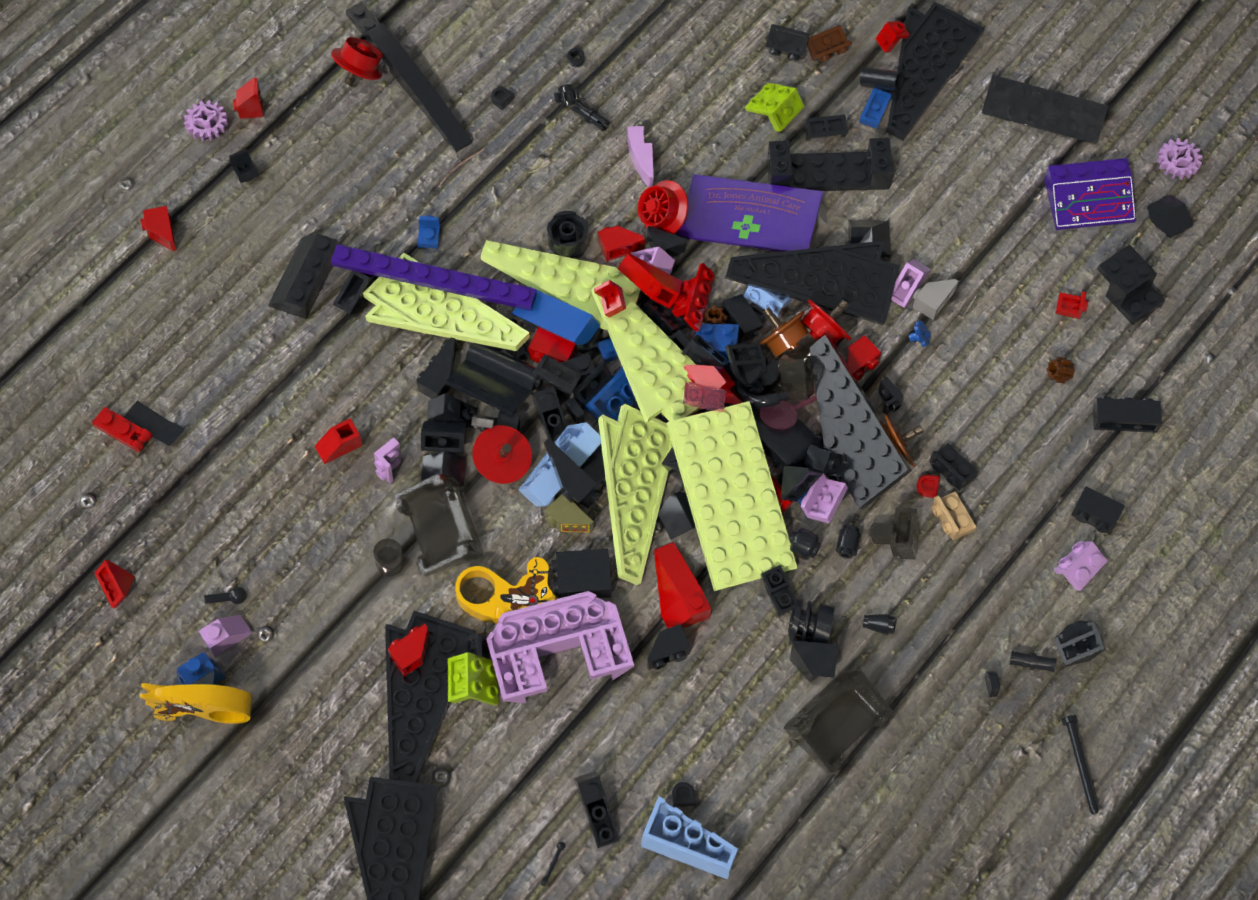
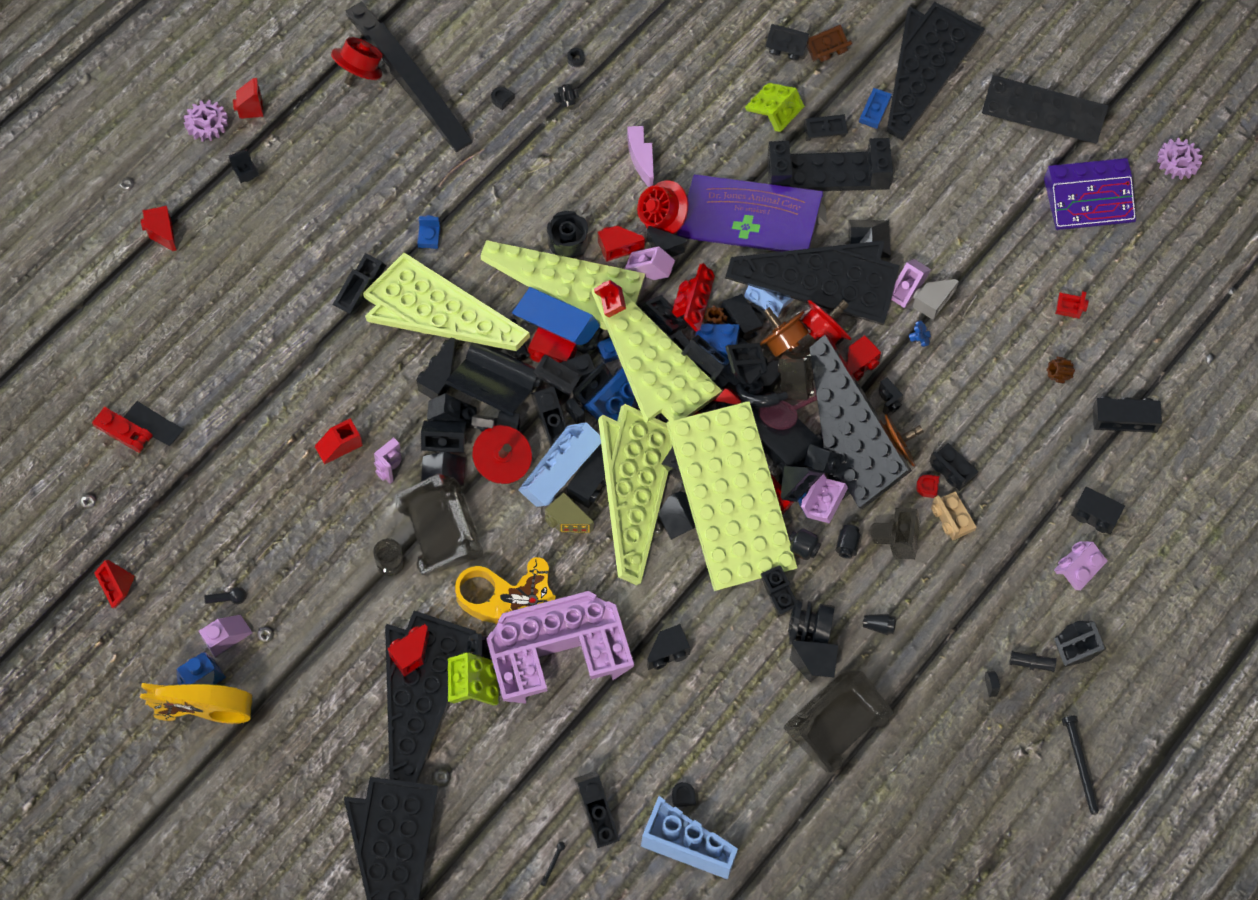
(304, 275): black slope -> none
(433, 277): dark purple plate -> none
(570, 476): black slope -> none
(582, 572): black brick -> none
(590, 115): black pin -> none
(651, 280): red slope -> none
(678, 590): red wedge -> none
(704, 396): clear pink slope -> none
(709, 376): slope -> none
(881, 79): black pin -> none
(891, 34): red bracket -> none
(1131, 284): black bracket -> none
(1170, 216): black slope -> none

